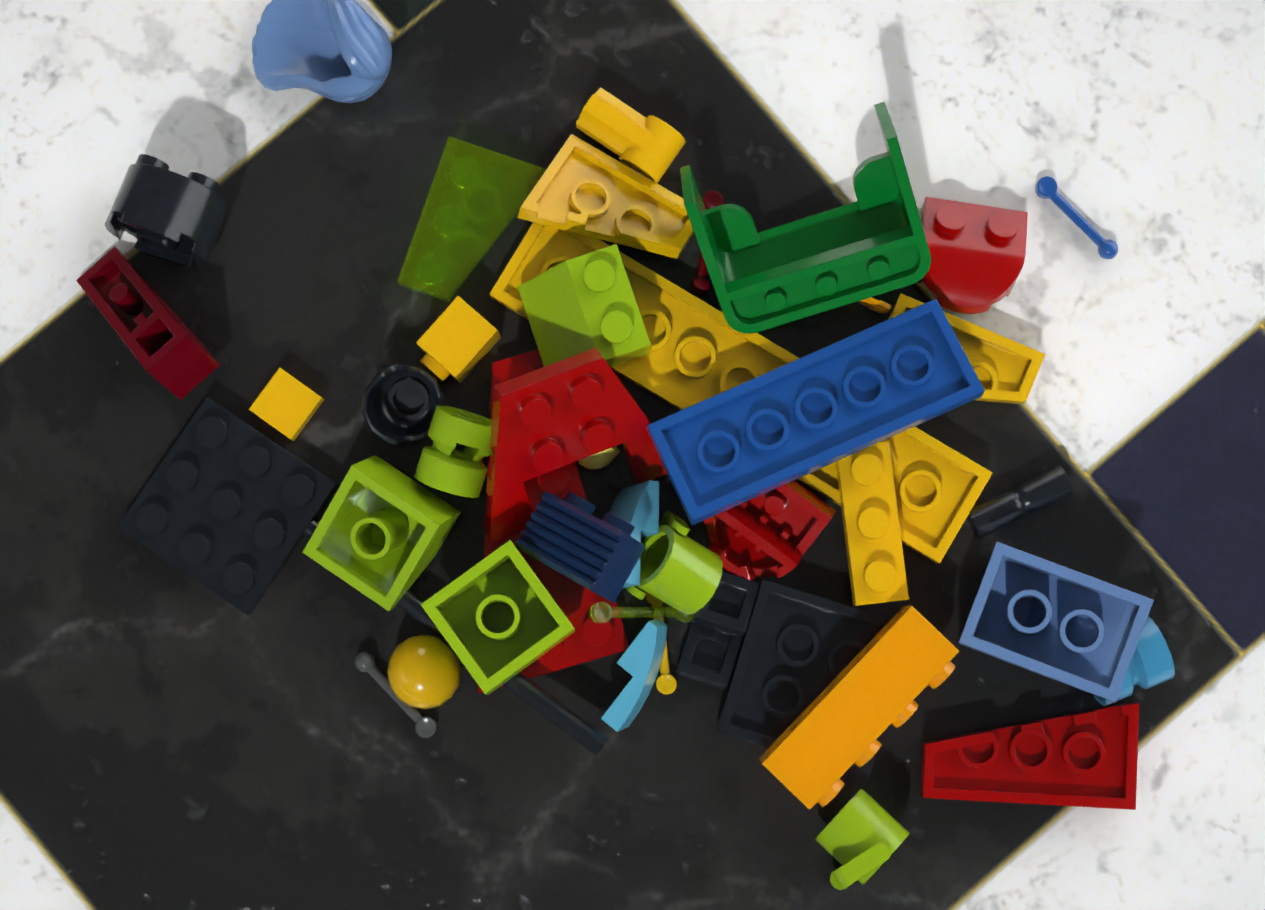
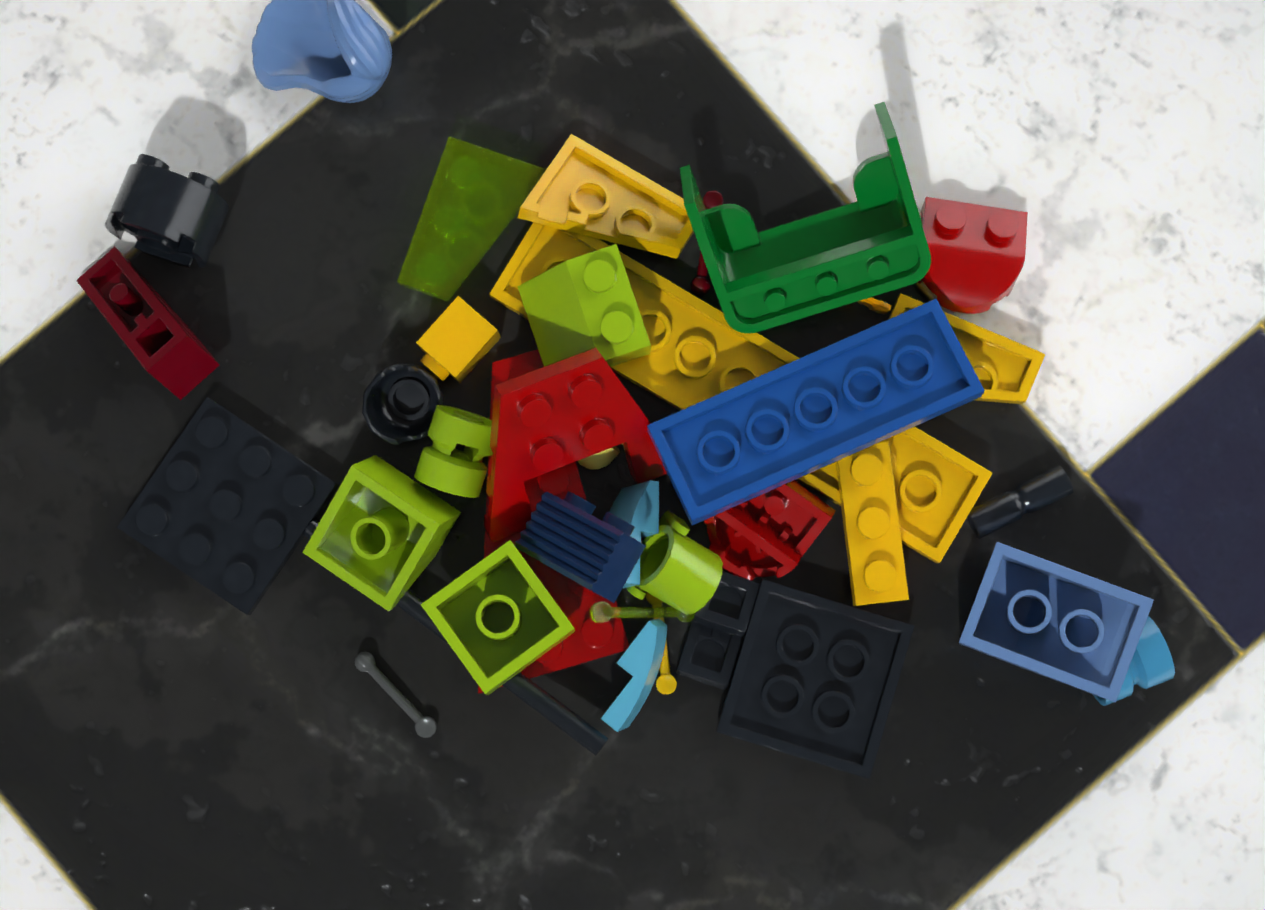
(286, 404): yellow tile -> none
(424, 671): yellow piece -> none
(640, 142): yellow piece -> none
(859, 707): light orange brick -> none
(860, 840): lime piece -> none
(1047, 188): blue hinge -> none
(1049, 761): red wing -> none

